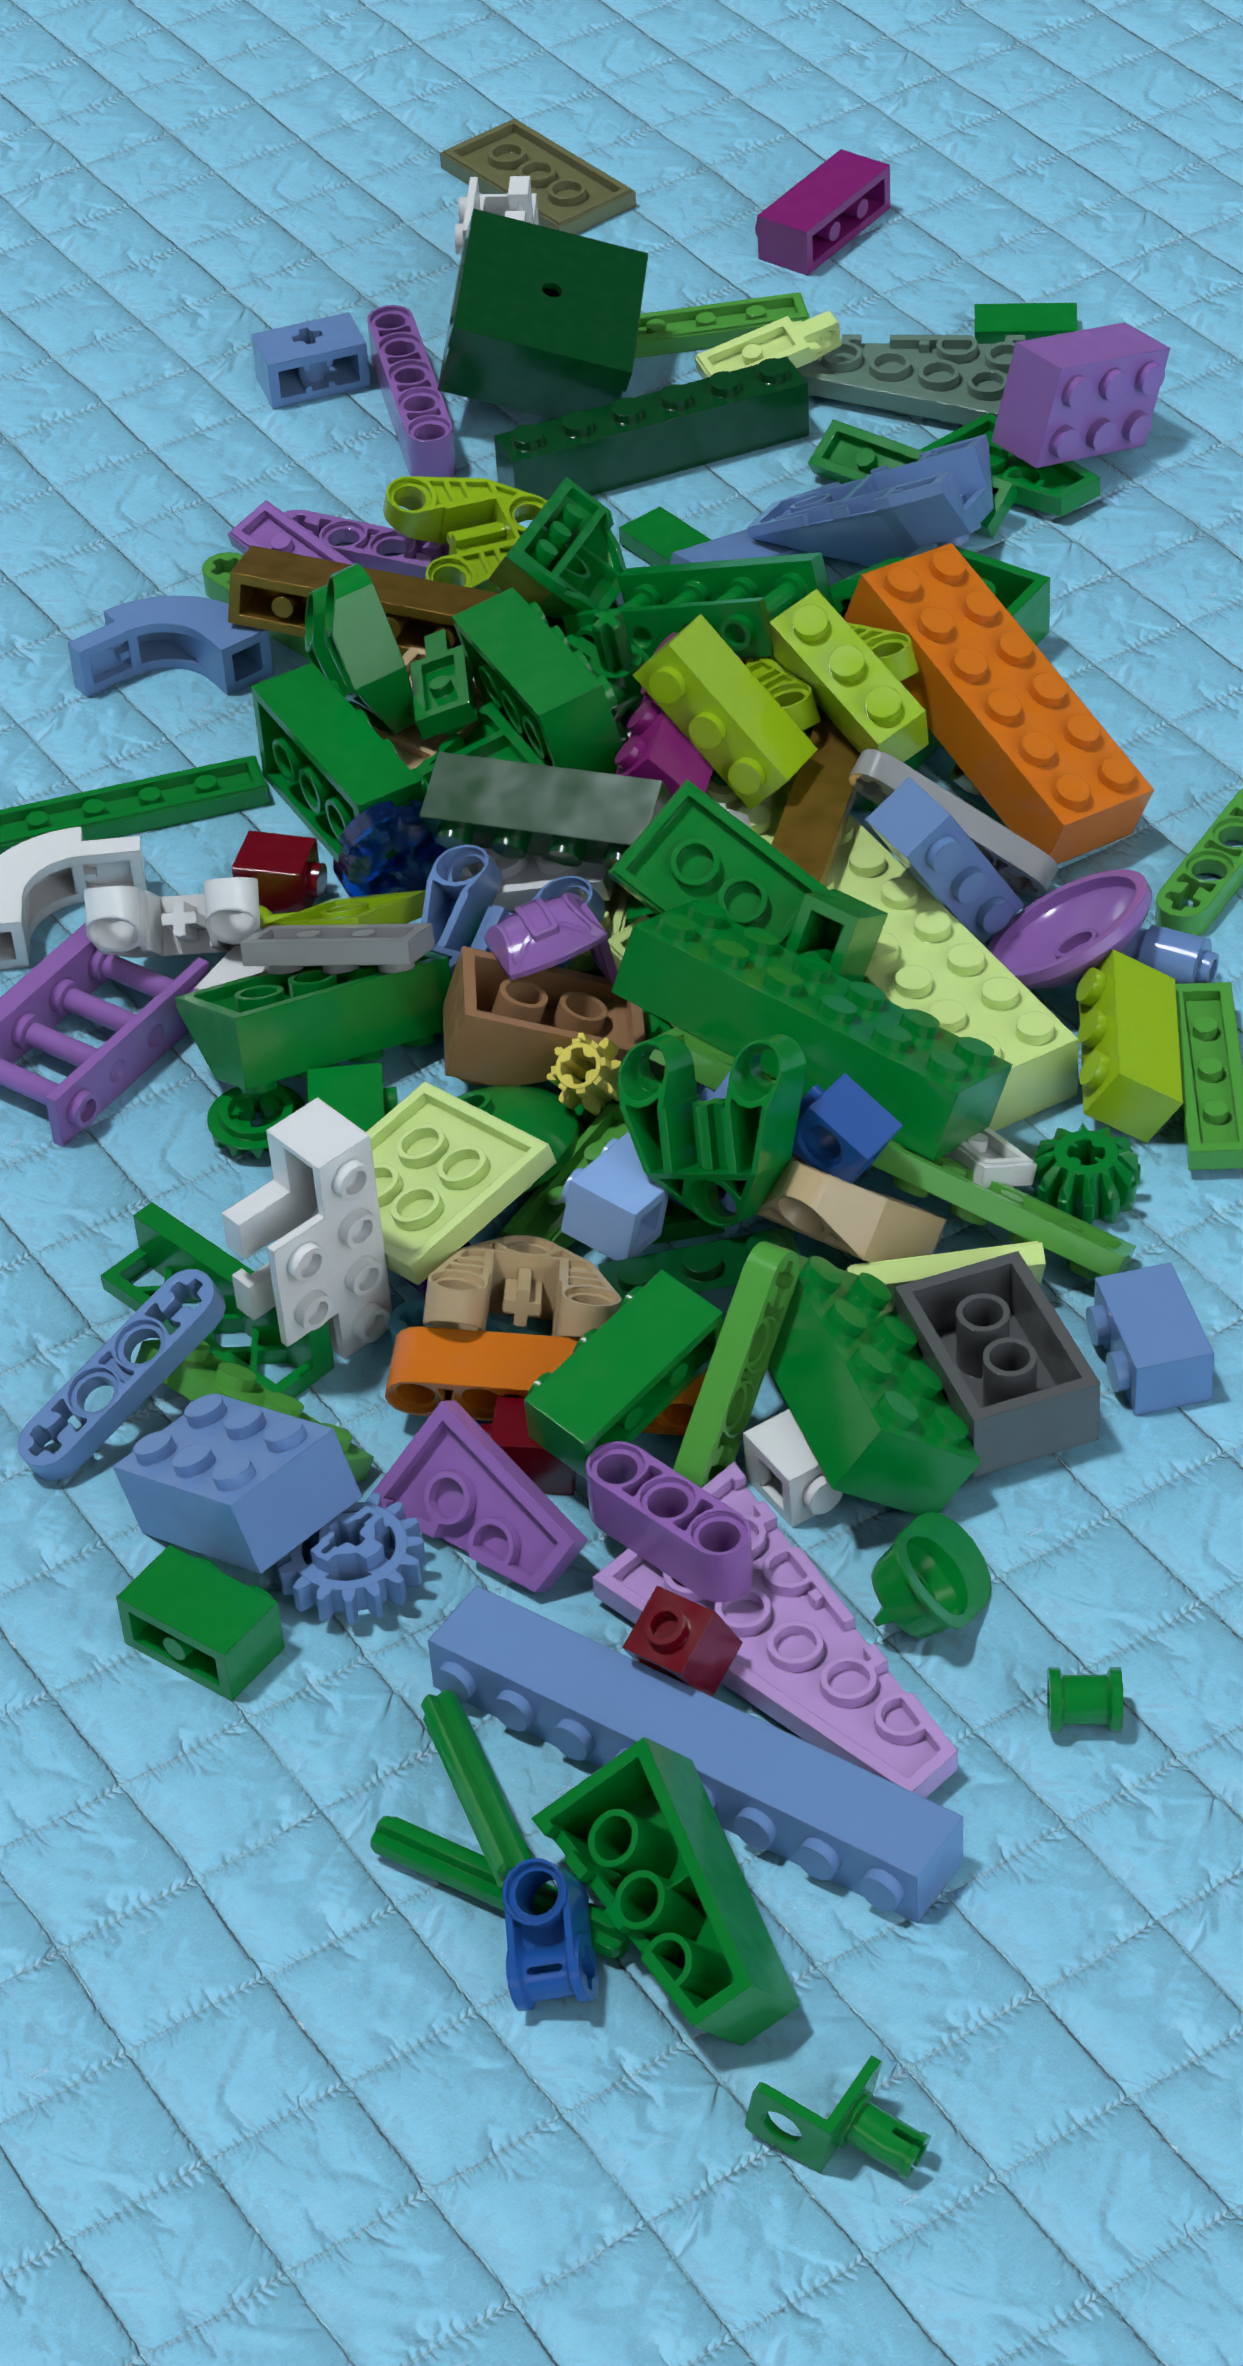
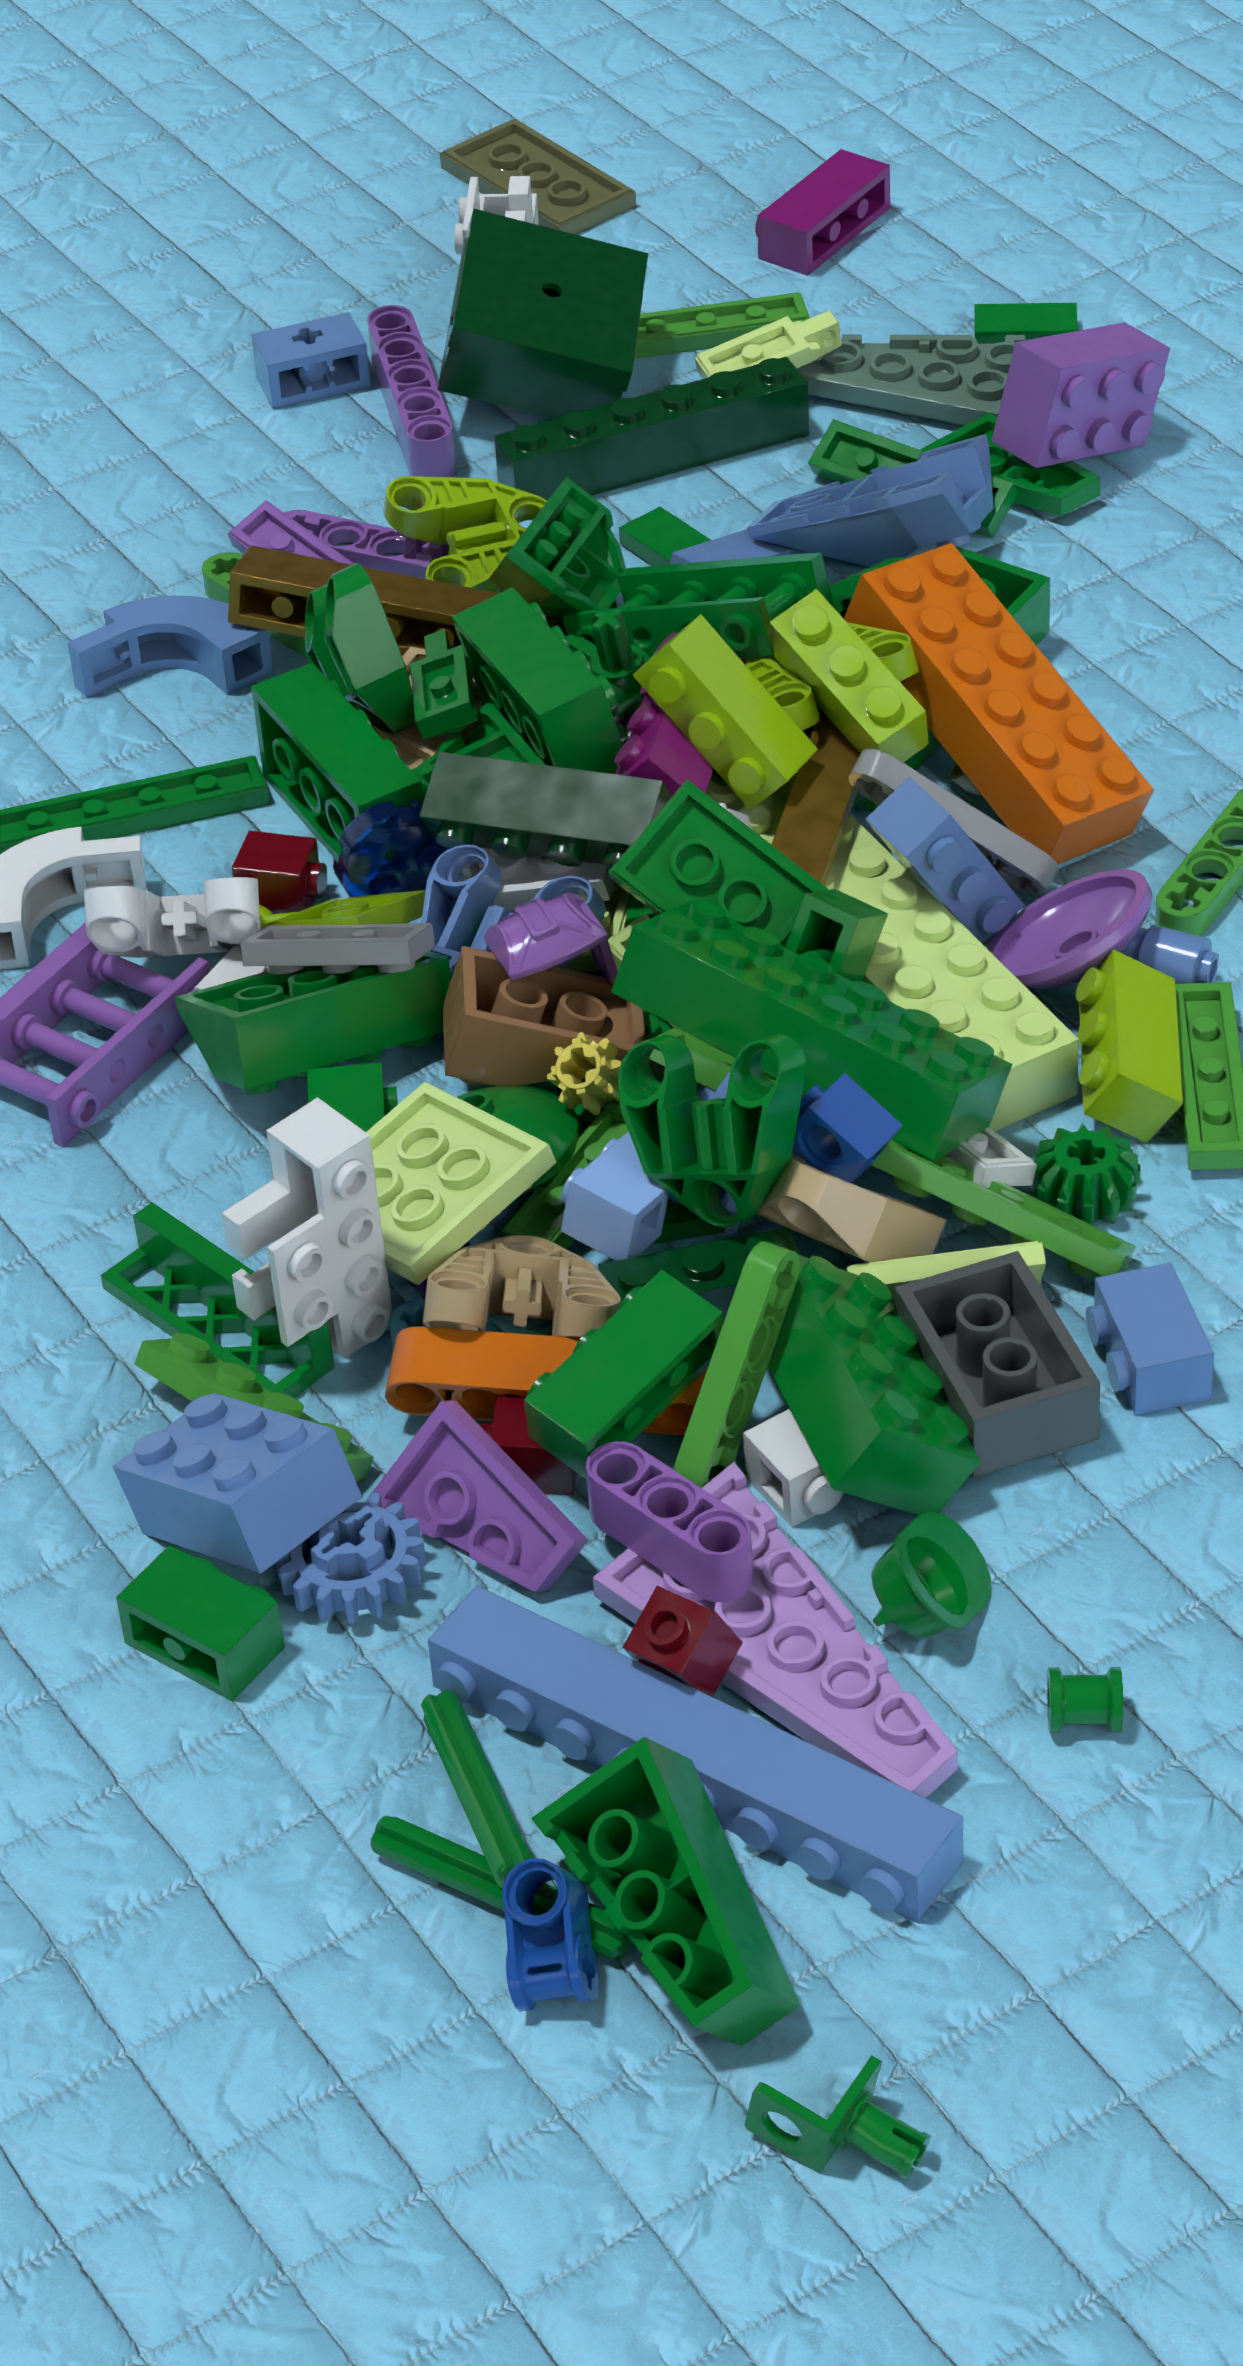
(114, 1368): medium blue beam -> none
(234, 1113): green gear -> none

